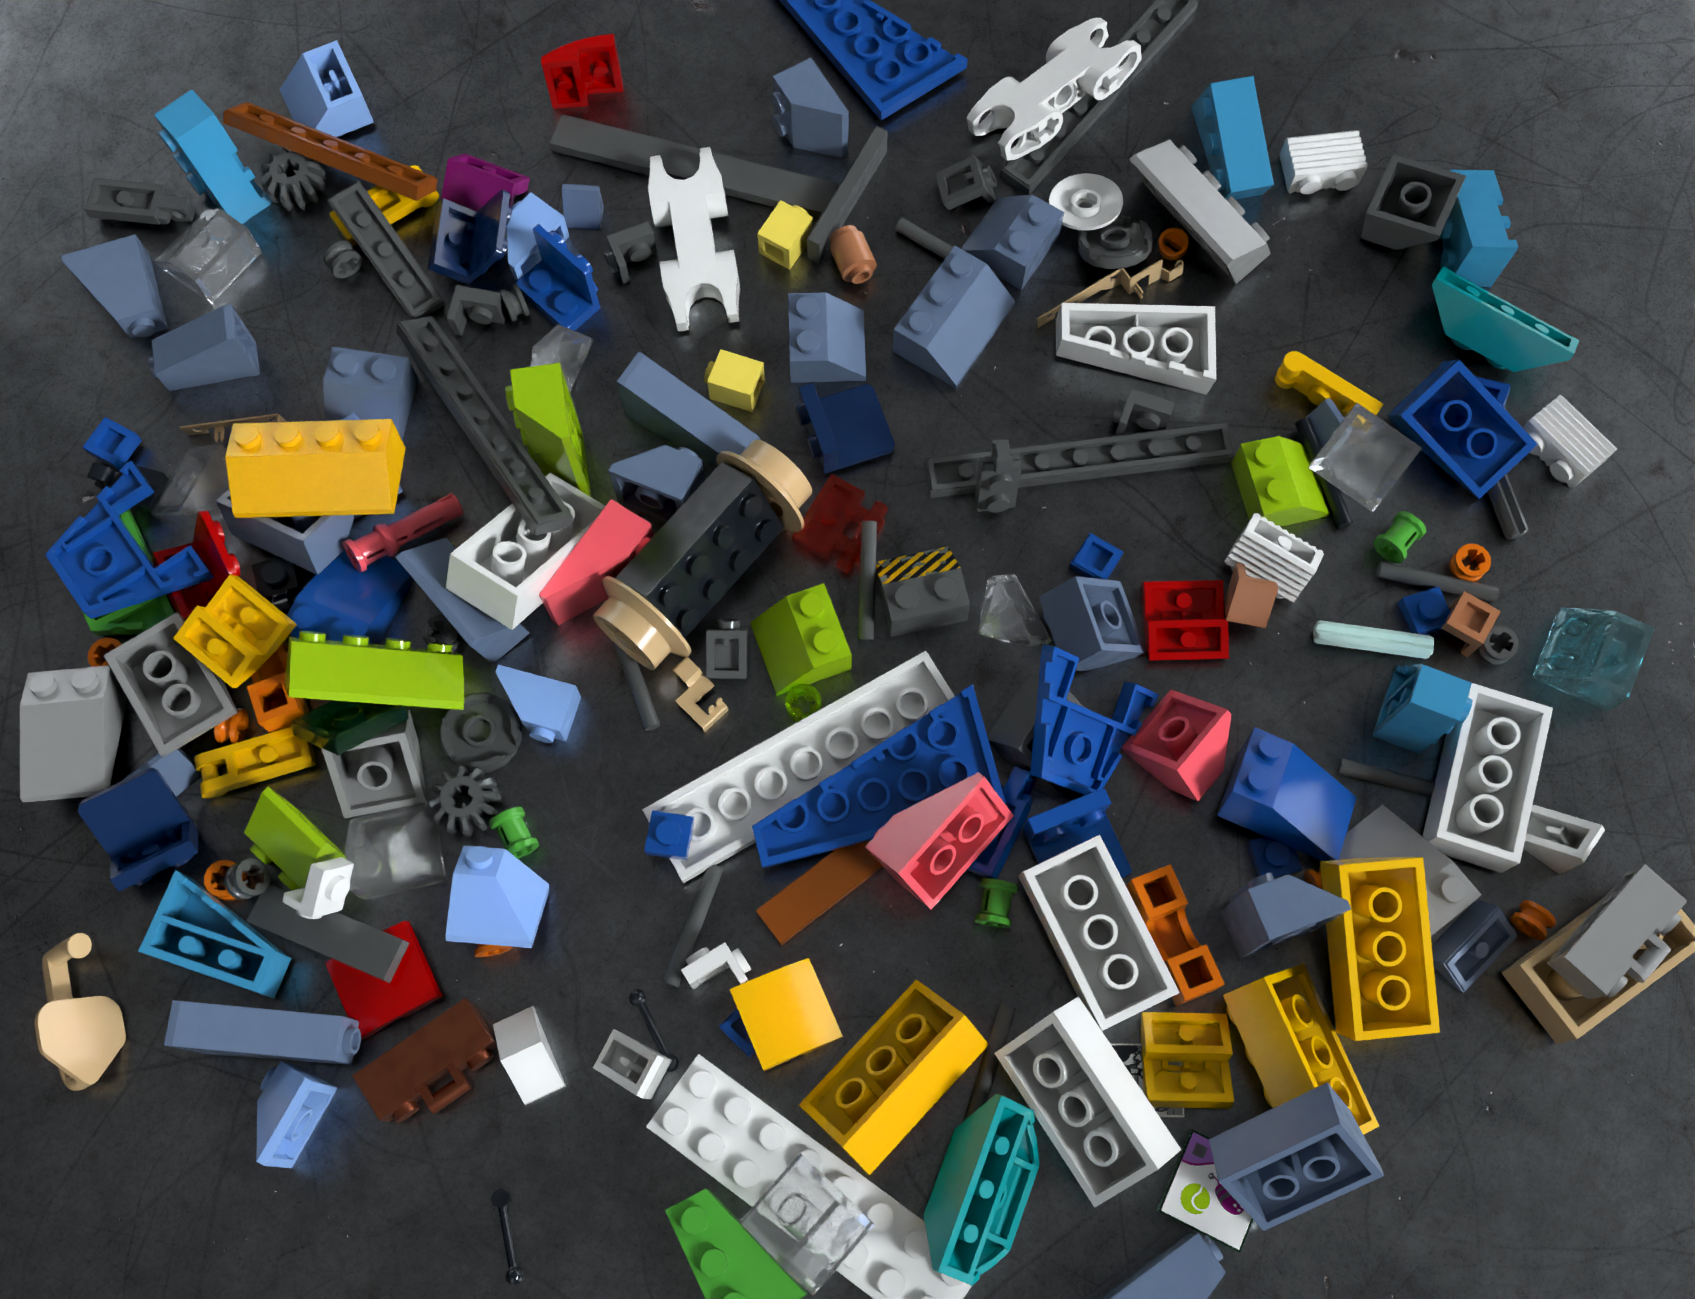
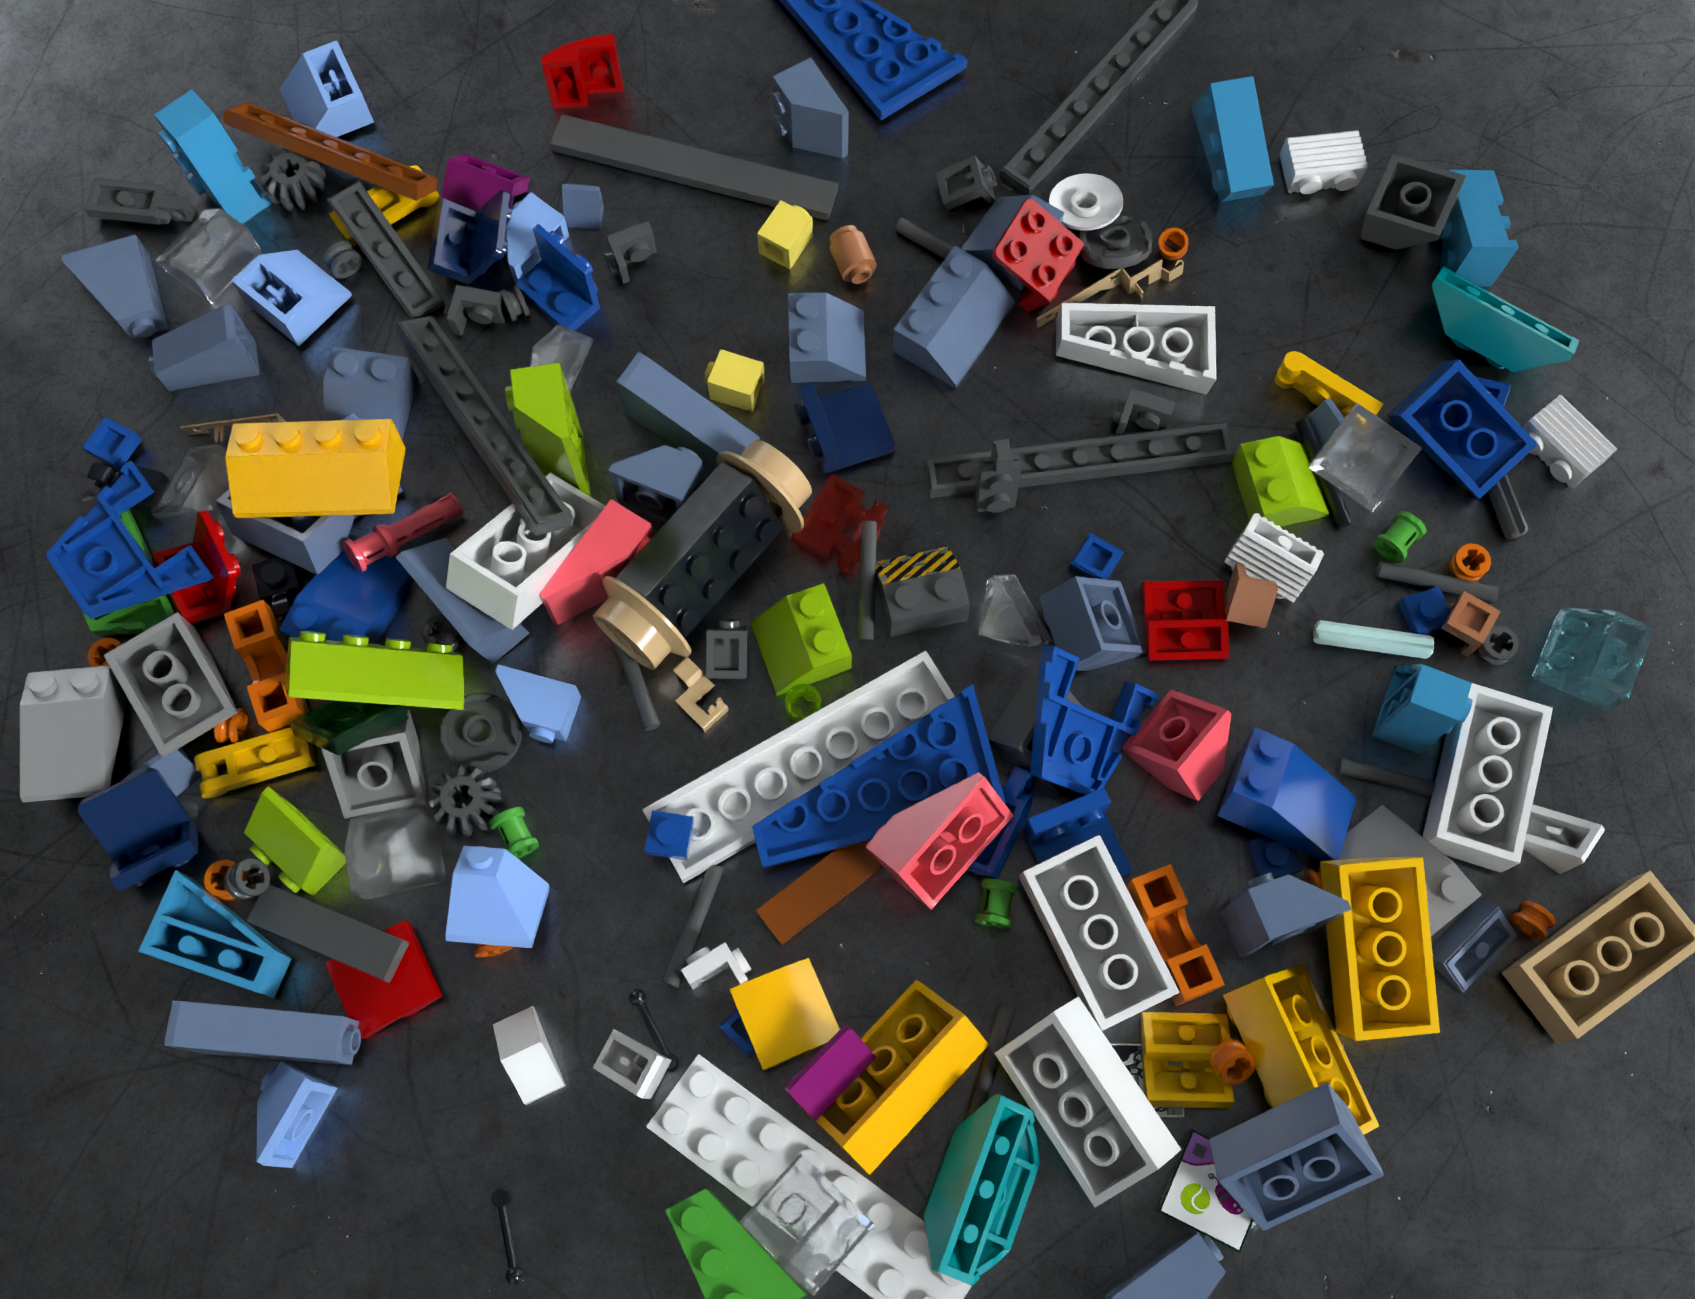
(78, 1032): tan piece -> none
(235, 631): yellow slope -> none
(290, 292): none -> light blue slope
(324, 889): white bracket -> none
(420, 1061): copper piece -> none
(699, 268): white piece -> none
(830, 1072): none -> magenta panel
(847, 194): dark grey tile -> none
(1036, 105): white piece -> none
(1037, 253): none -> bracket
(1201, 209): light grey slope -> none
(1233, 1062): none -> orange bush
(1604, 943): light grey piece -> none

